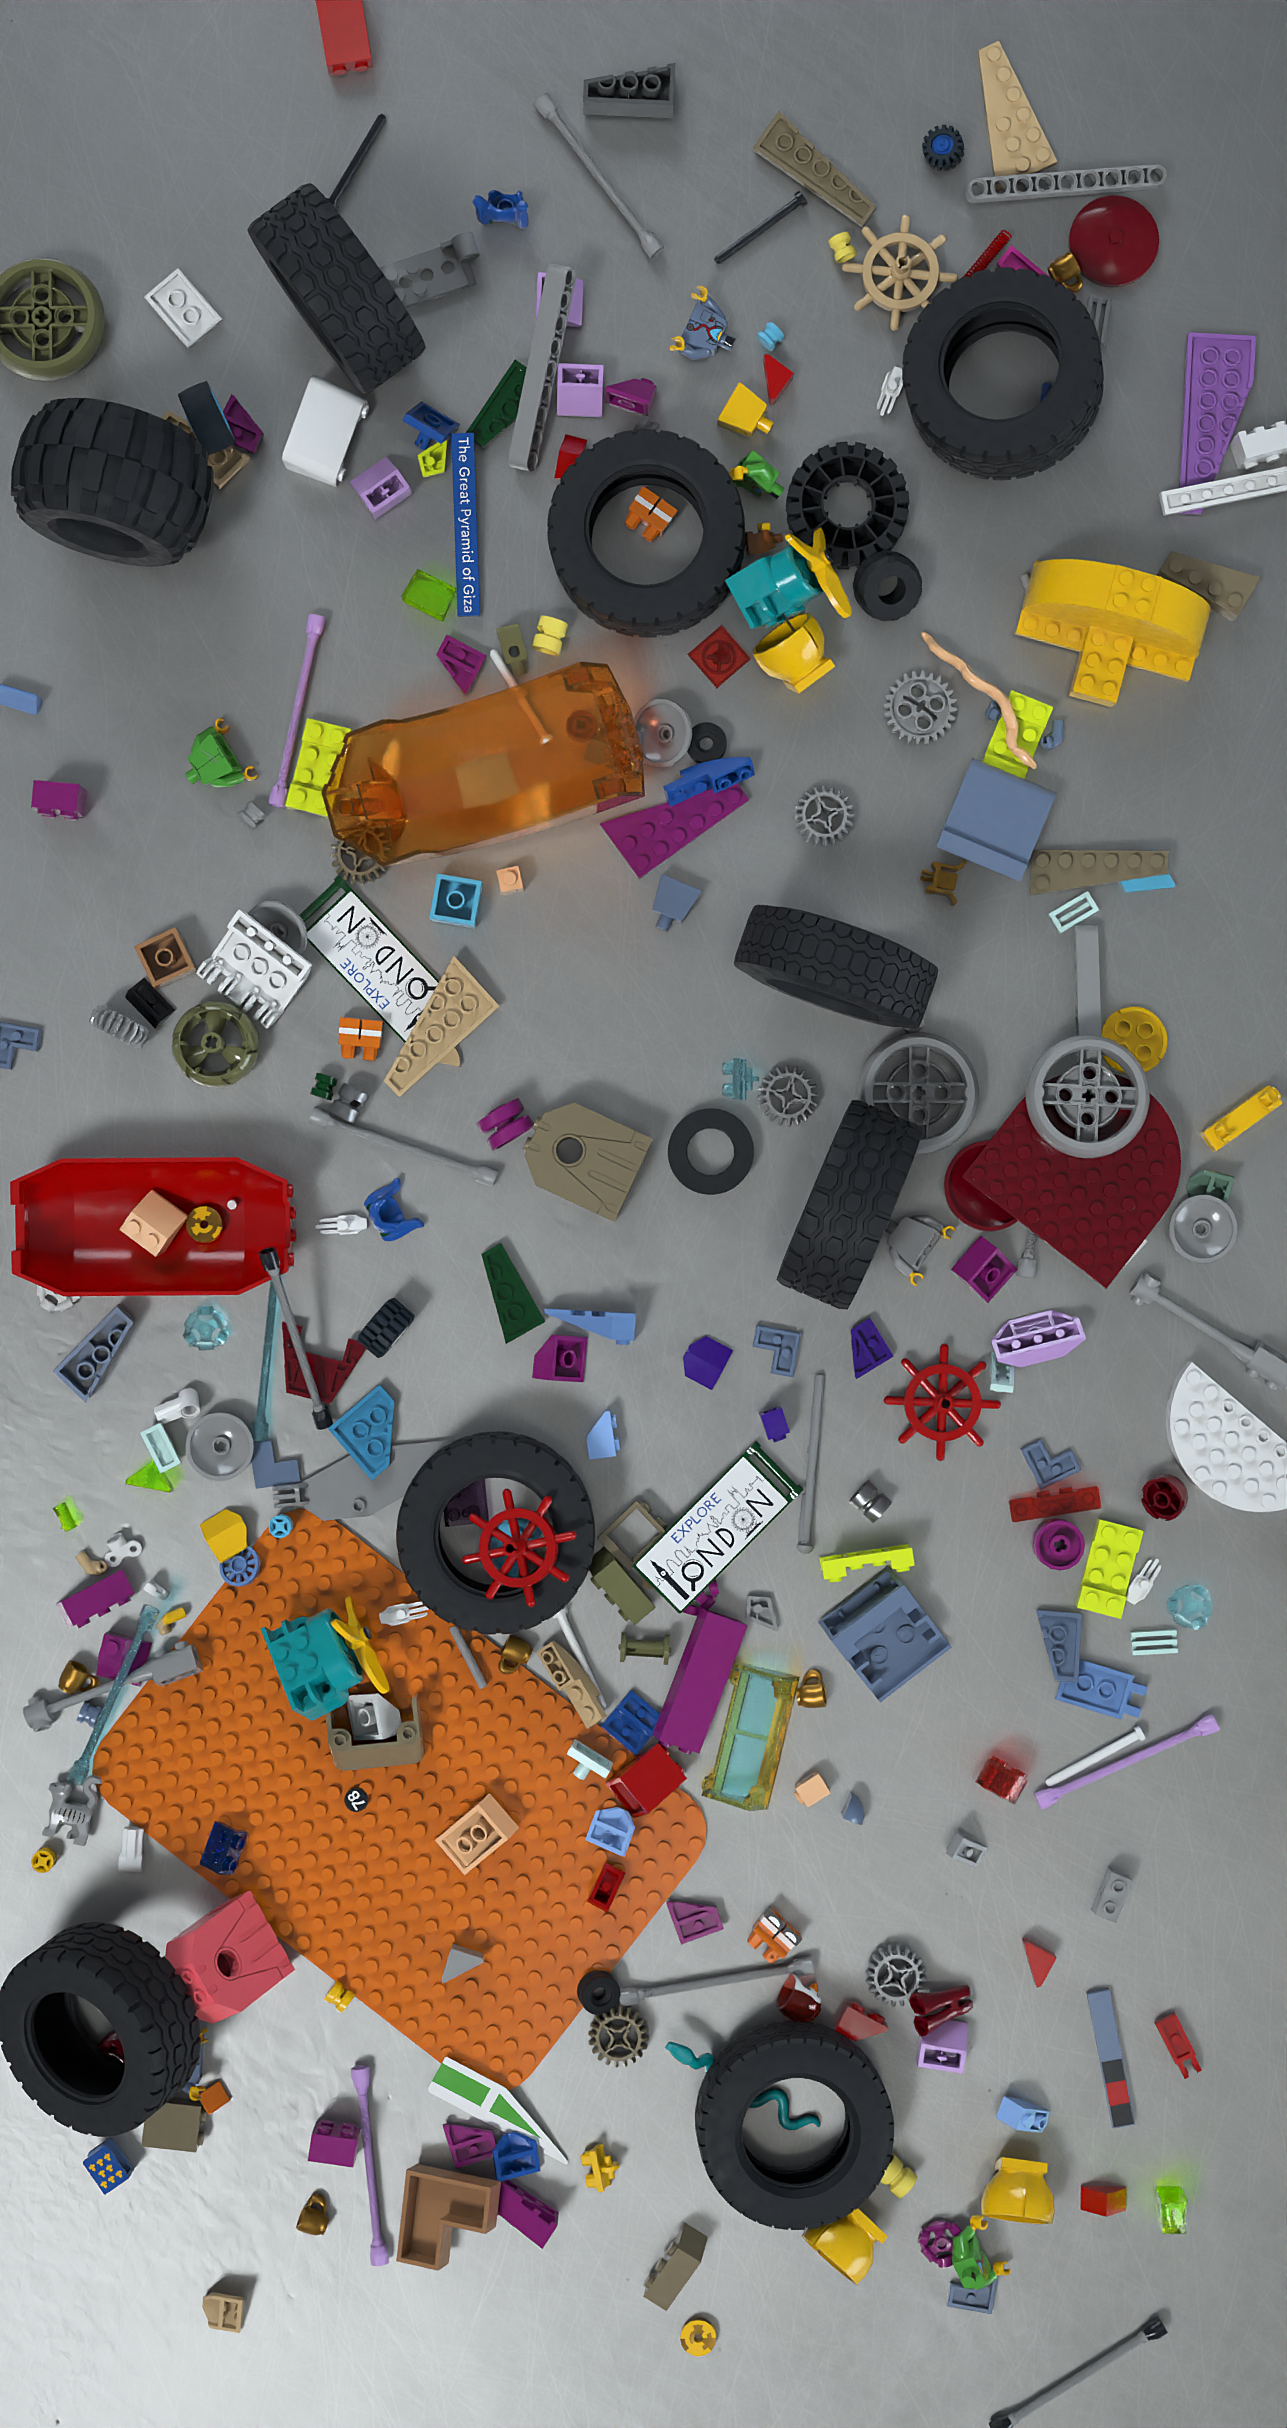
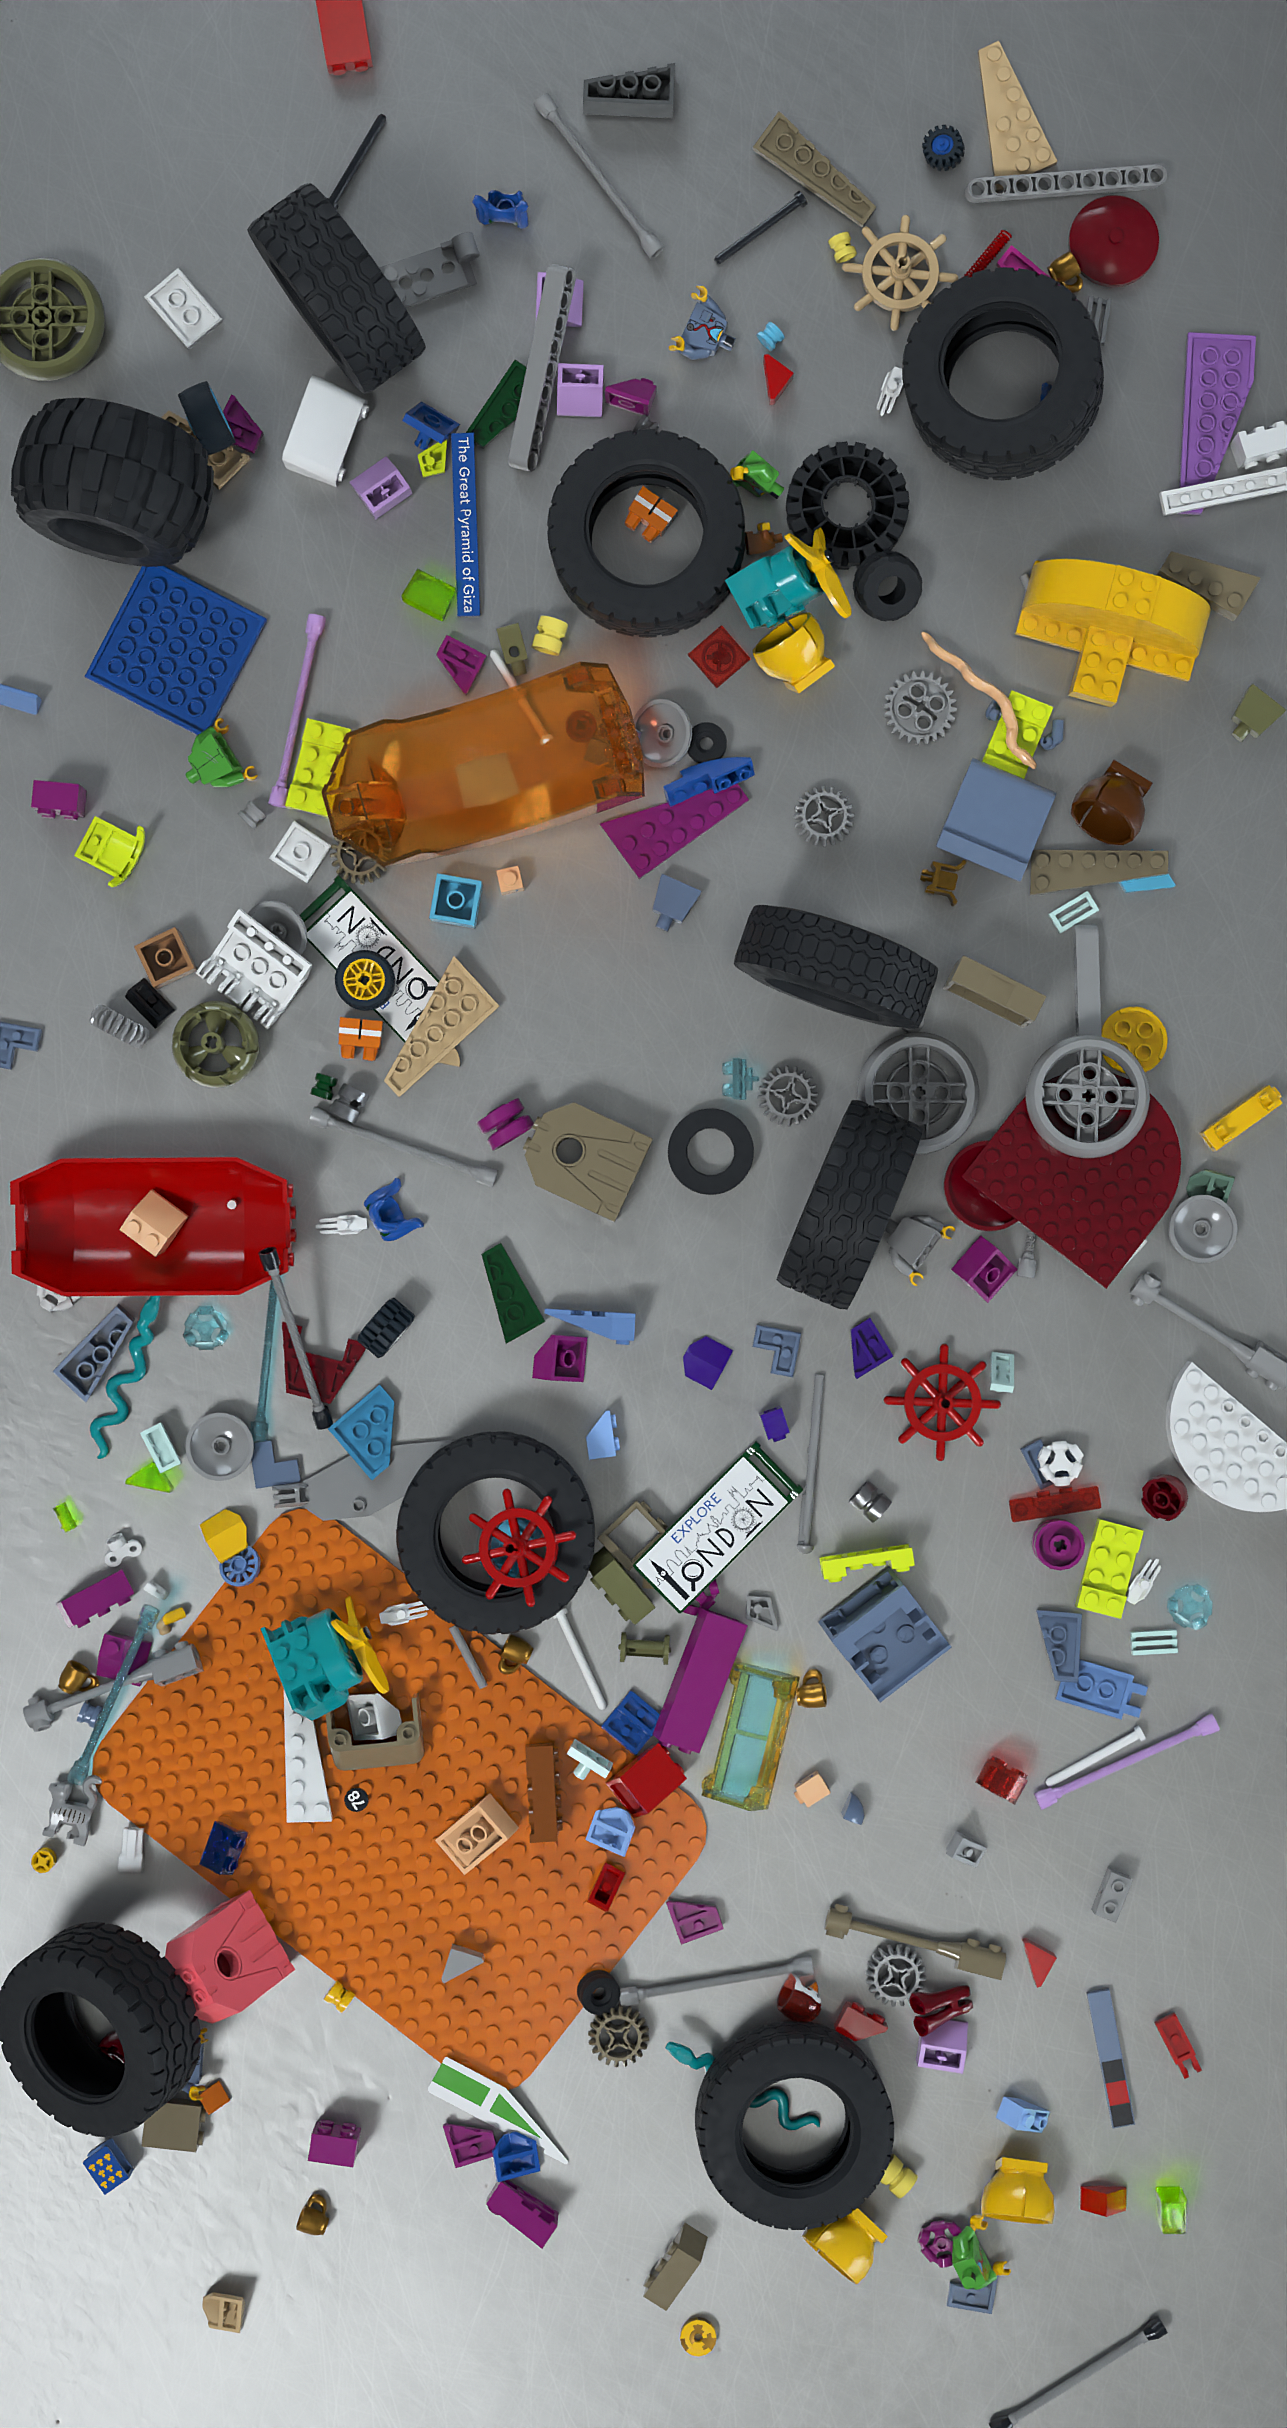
(91, 1567): tan arm -> none
(111, 849): none -> neon yellow piece
(147, 1315): none -> teal animal
(176, 648): none -> blue tile
(184, 1406): white piece -> none
(194, 1222): pearl gold piece -> none
(277, 1526): medium azure wheel -> none
(300, 852): none -> white tile
(305, 1778): none -> white wing
(352, 971): none -> wheel
(378, 2253): lavender hose -> none
(435, 2204): medium nougat piece -> none
(468, 1501): clear purple wing -> none
(542, 1792): none -> dark orange wedge
(569, 451): red slope -> none
(572, 1678): tan slope -> none
(602, 2168): yellow hips -> none
(744, 413): yellow torso -> none
(775, 1933): orange hips -> none
(968, 1954): none -> dark tan bar
(994, 992): none -> dark tan tile
(1037, 1338): lavender wedge -> none
(1060, 1462): none -> white piece
(1113, 805): none -> reddish brown plate
(1255, 713): none -> olive torso

